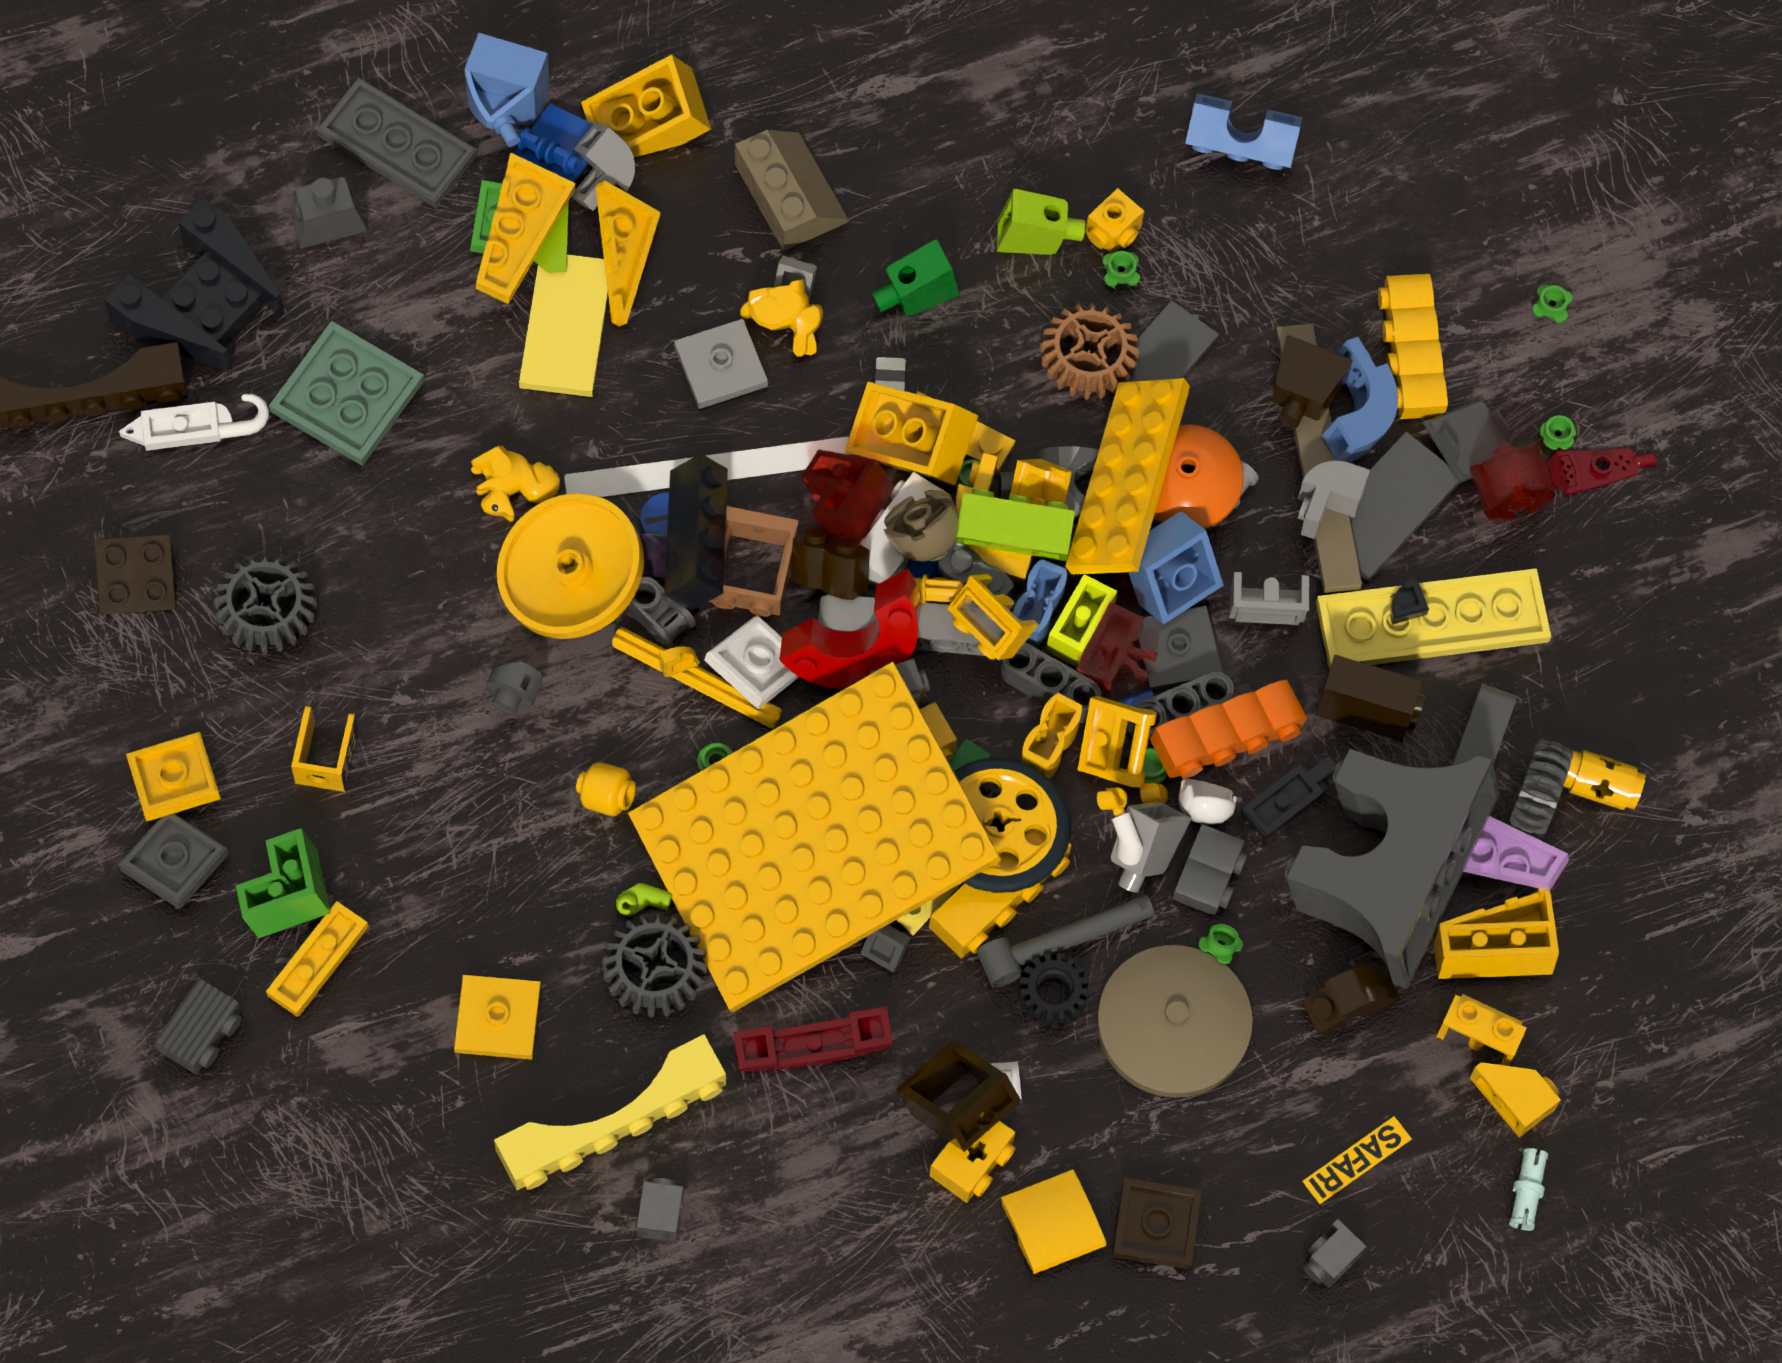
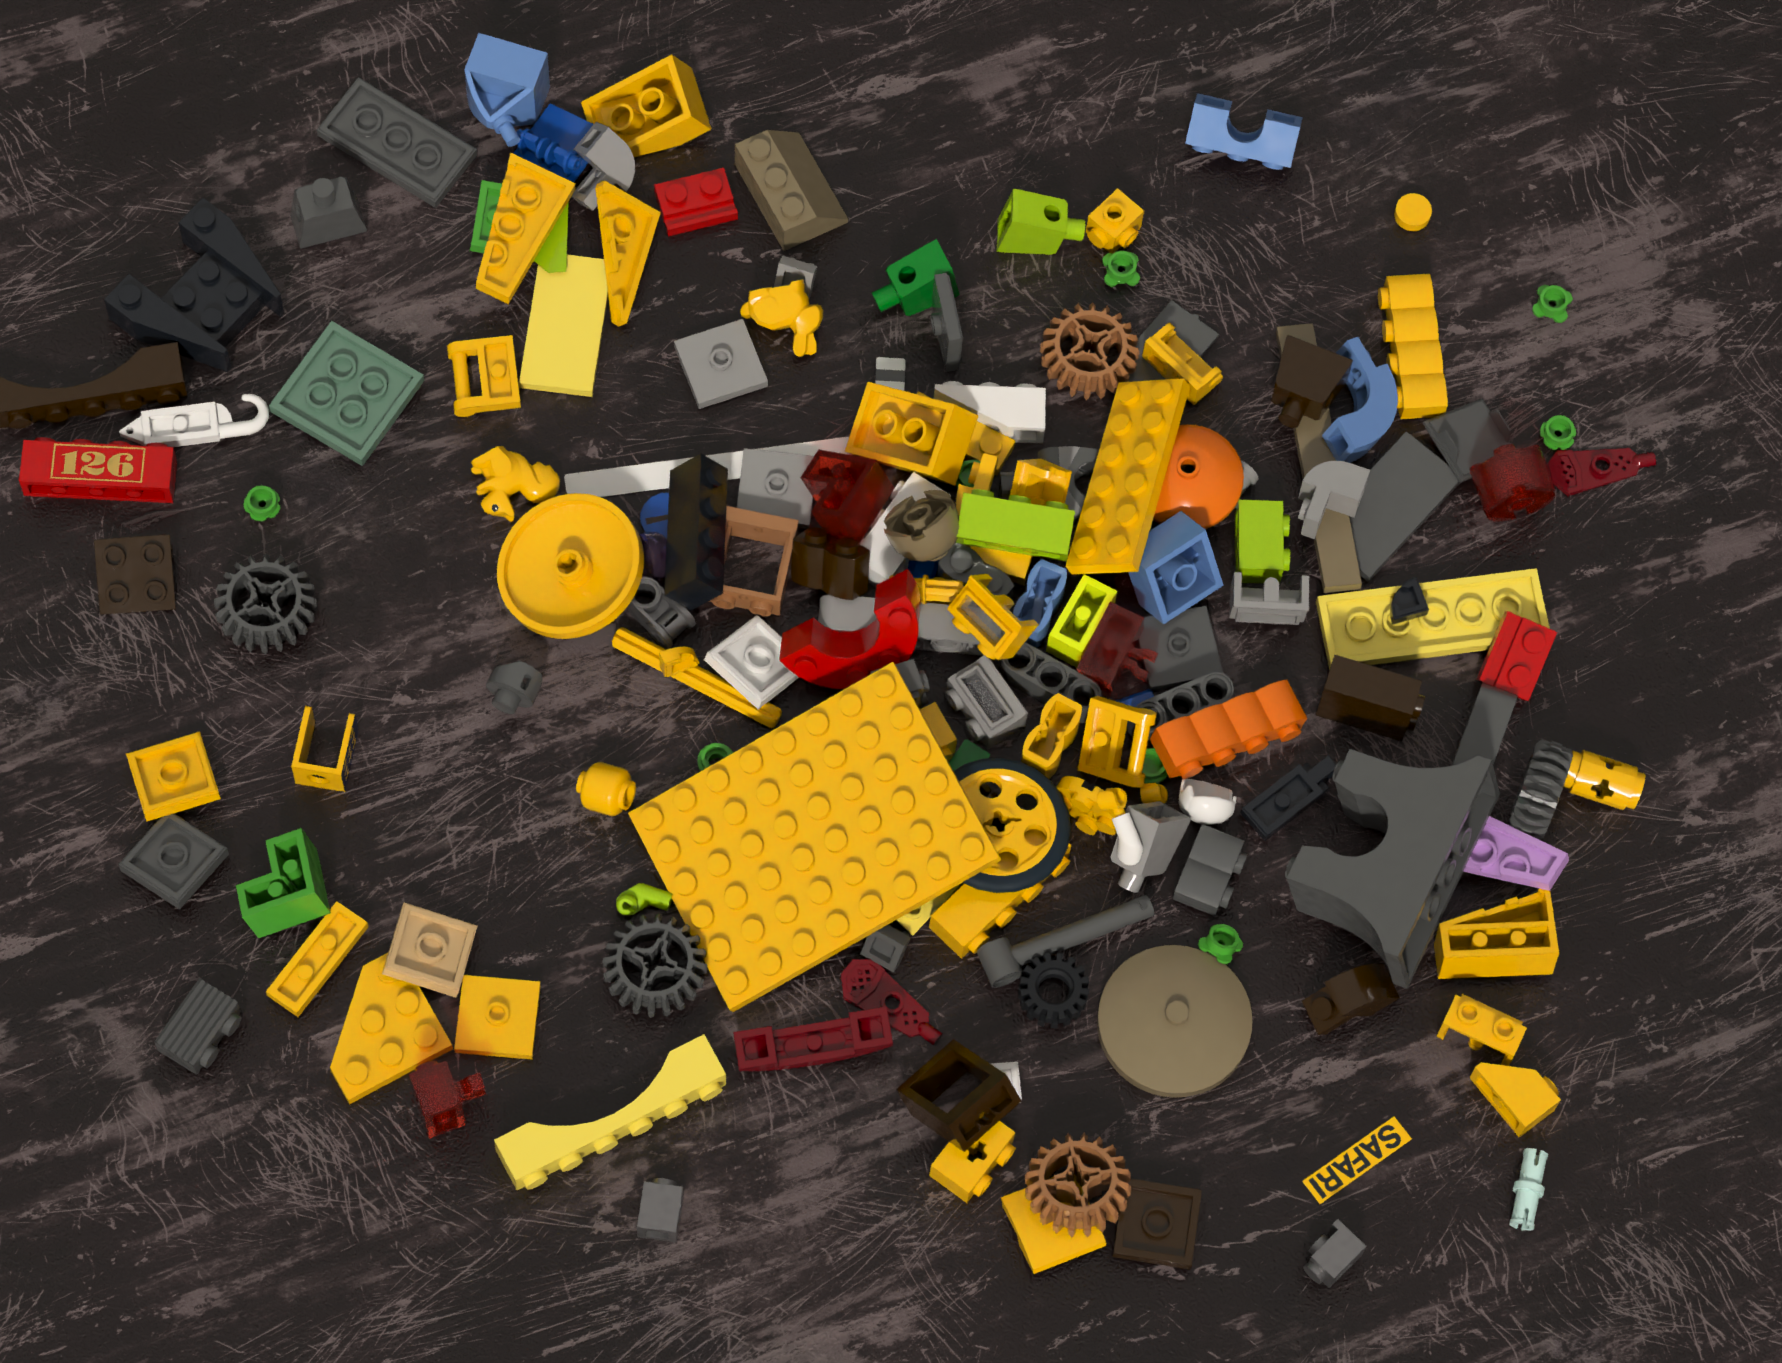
(98, 470): none -> red brick
(262, 494): none -> bright green plate
(385, 1033): none -> yellow plate
(429, 949): none -> tan plate
(441, 1098): none -> clear red brick
(496, 372): none -> yellow plate
(696, 201): none -> red plate
(773, 485): none -> light grey plate
(878, 990): none -> dark red piece
(946, 322): none -> dark grey plate
(985, 702): none -> light grey window
(1009, 410): none -> white slope
(1049, 1193): none -> medium nougat gear
(1084, 807): none -> yellow plate
(1177, 360): none -> yellow hinge
(1260, 540): none -> lime brick
(1413, 212): none -> yellow tile
(1516, 655): none -> red plate

